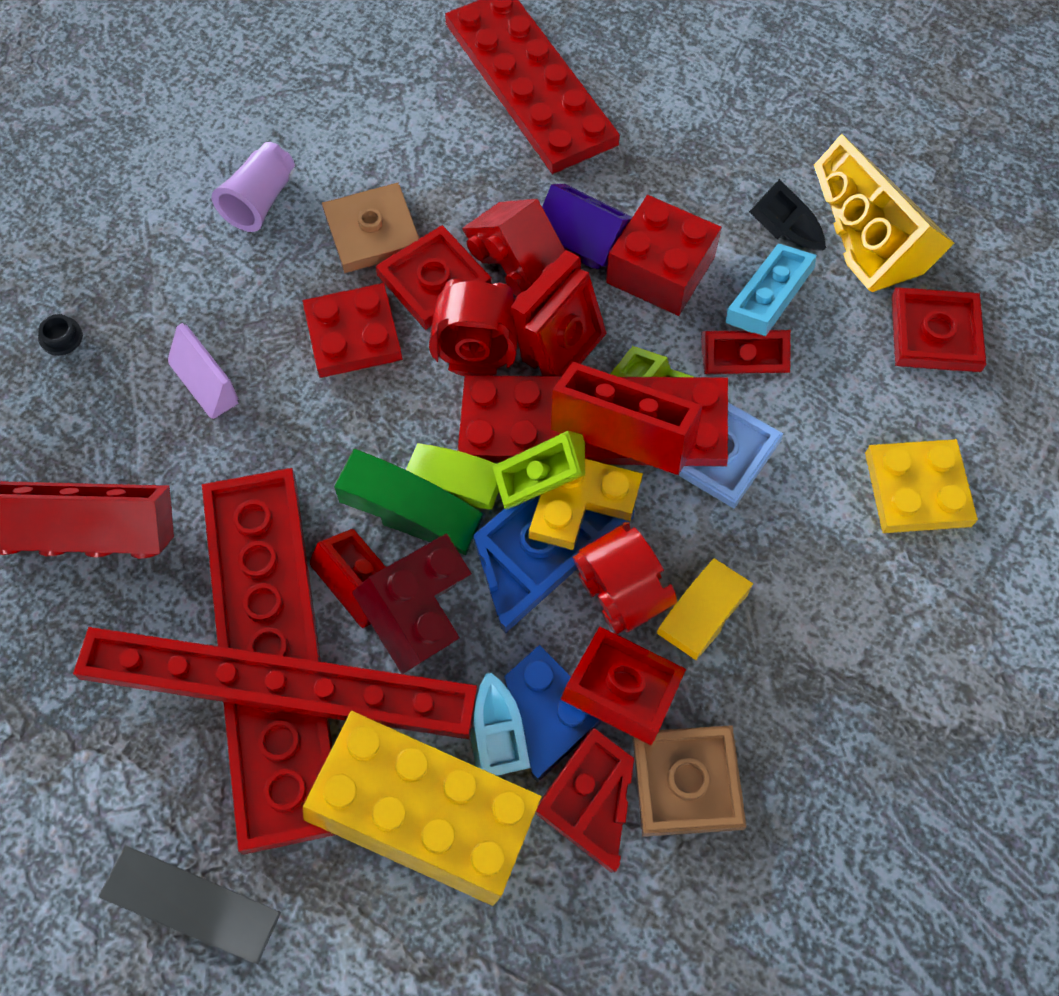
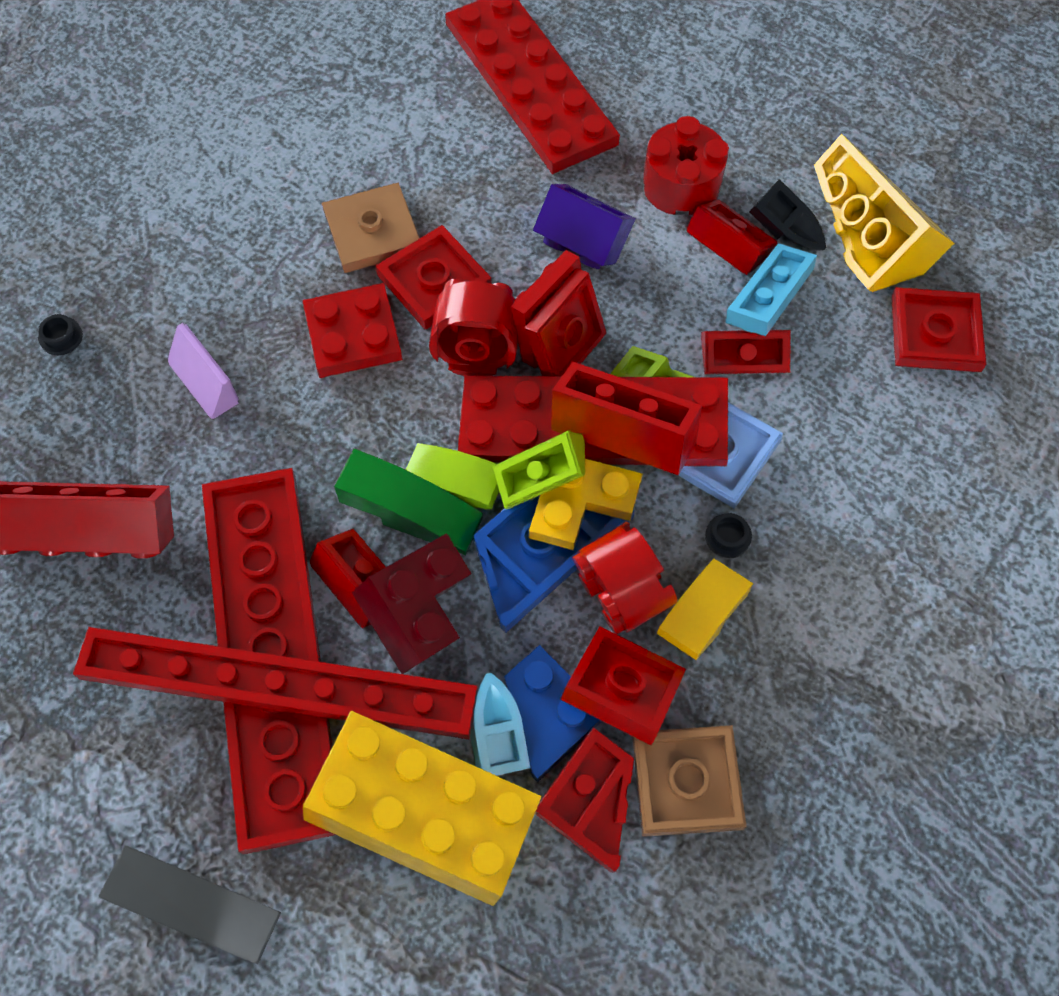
(253, 187): lavender plant -> none
(517, 238): red brick -> none
(662, 254): red brick -> none
(684, 166): none -> red brick
(728, 535): none -> black plate
(731, 236): none -> red slope
(920, 486): yellow plate -> none

